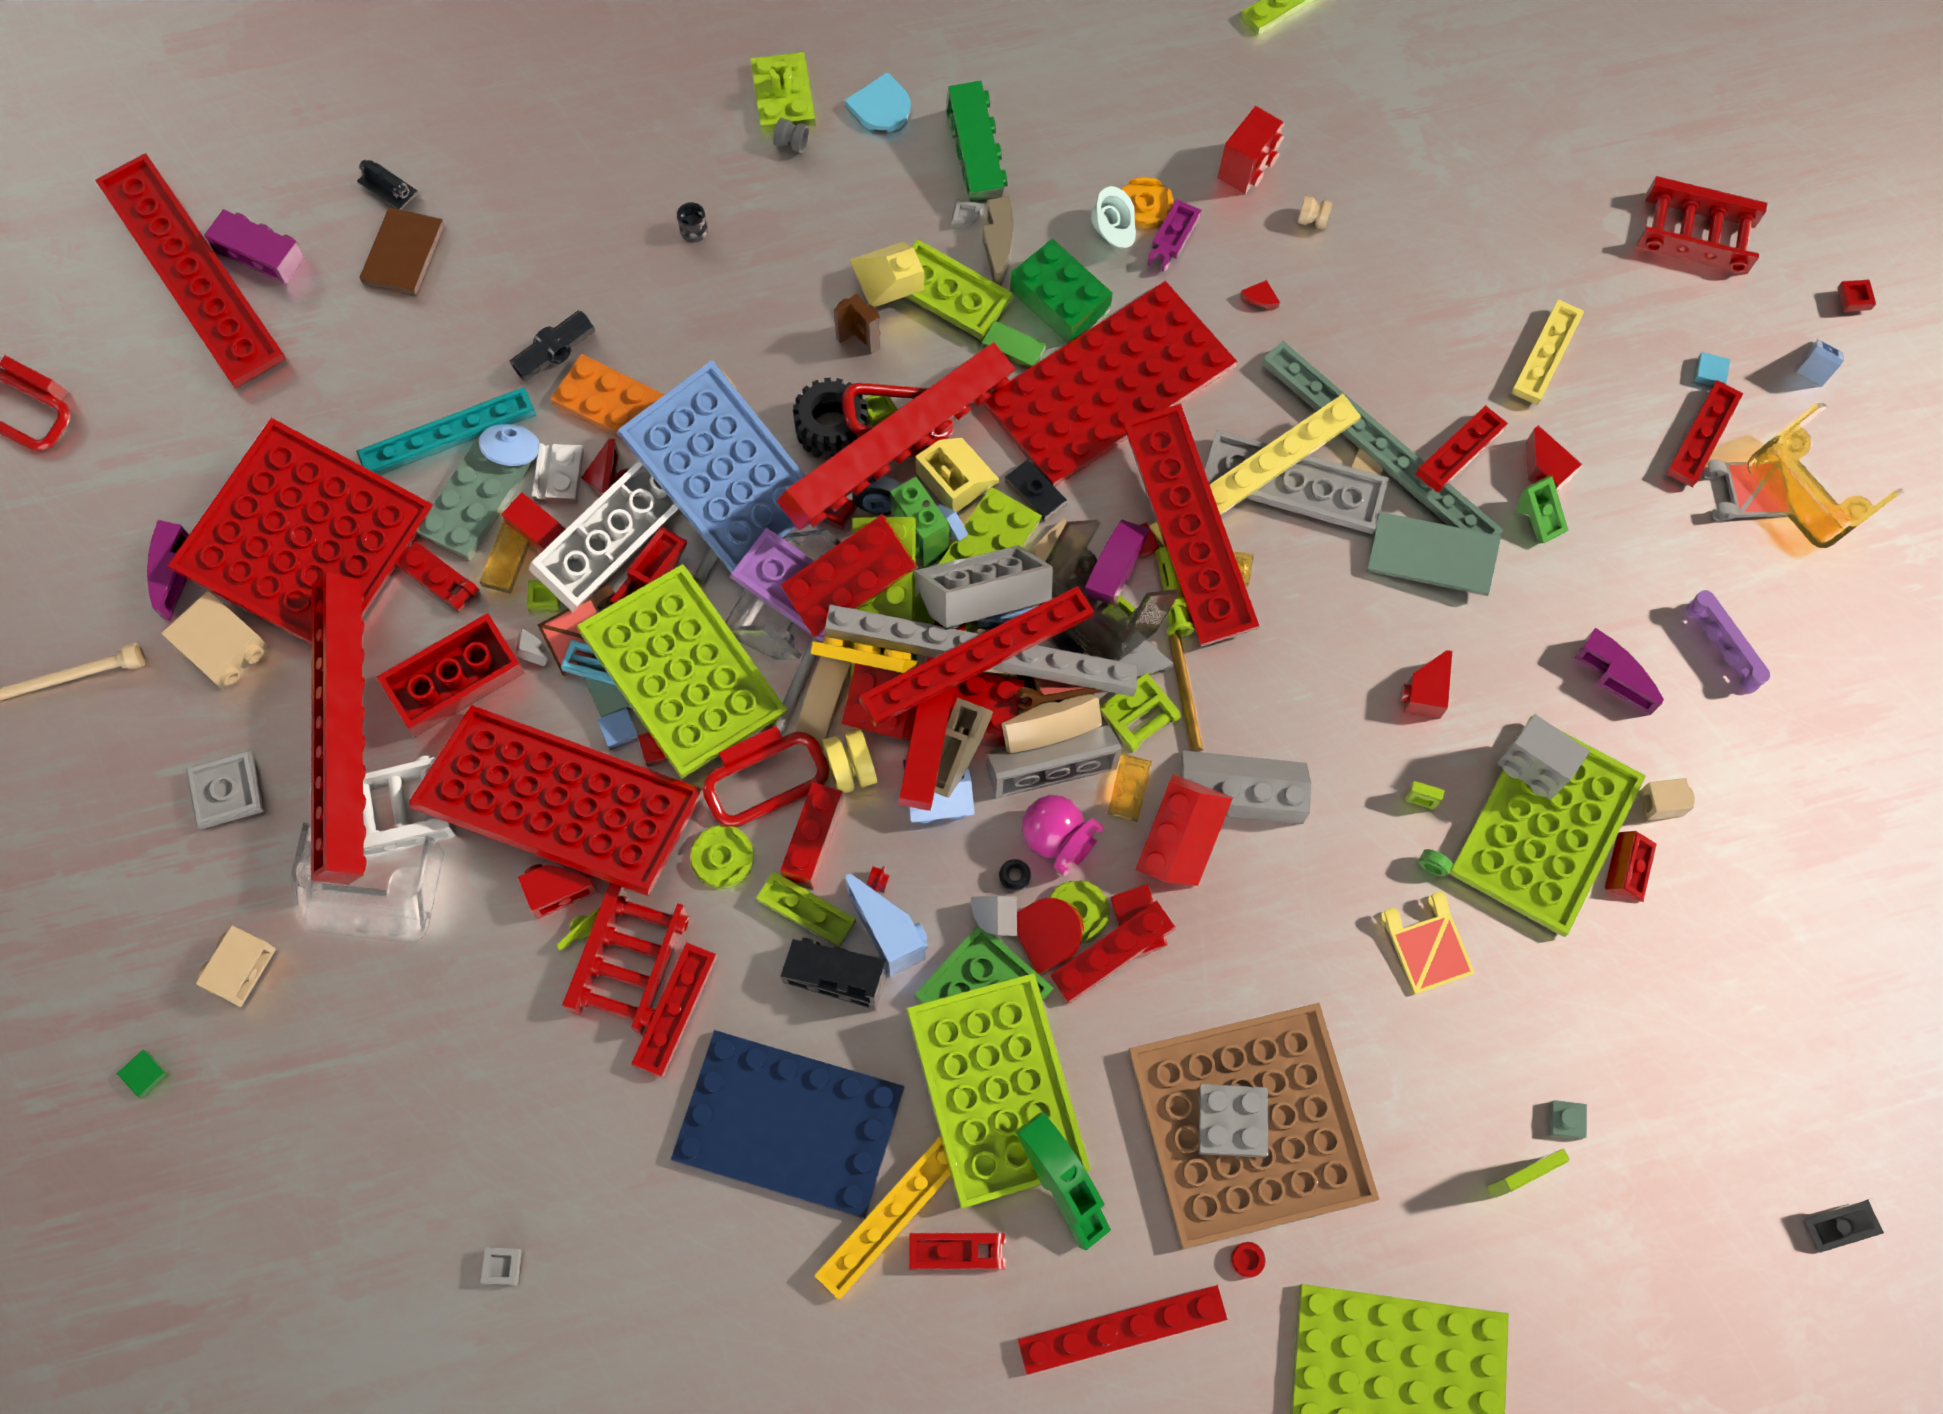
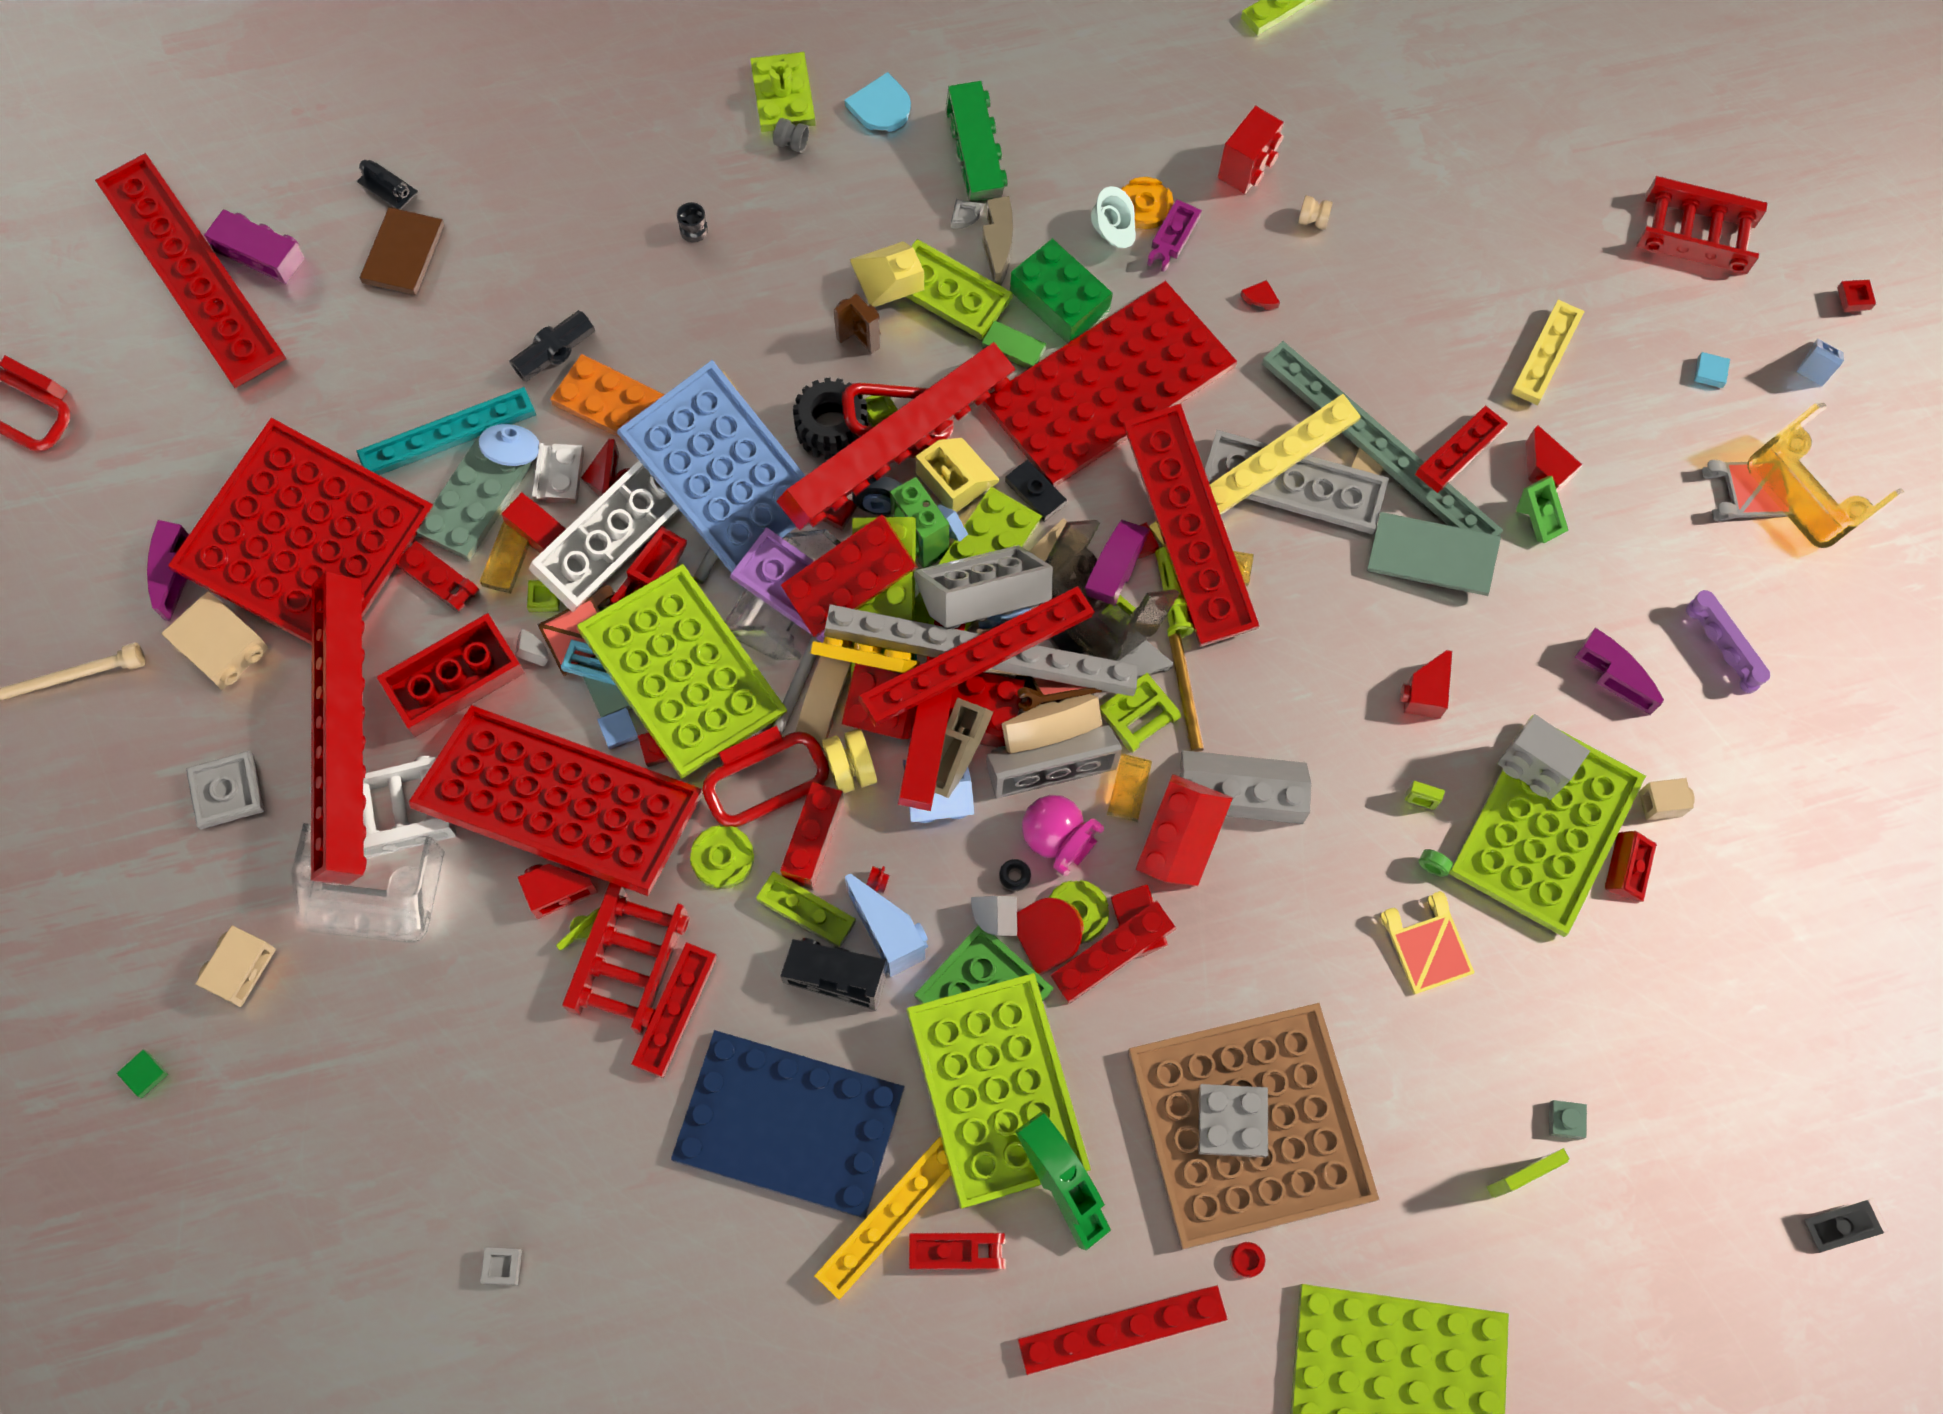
(1704, 433): red plate -> none

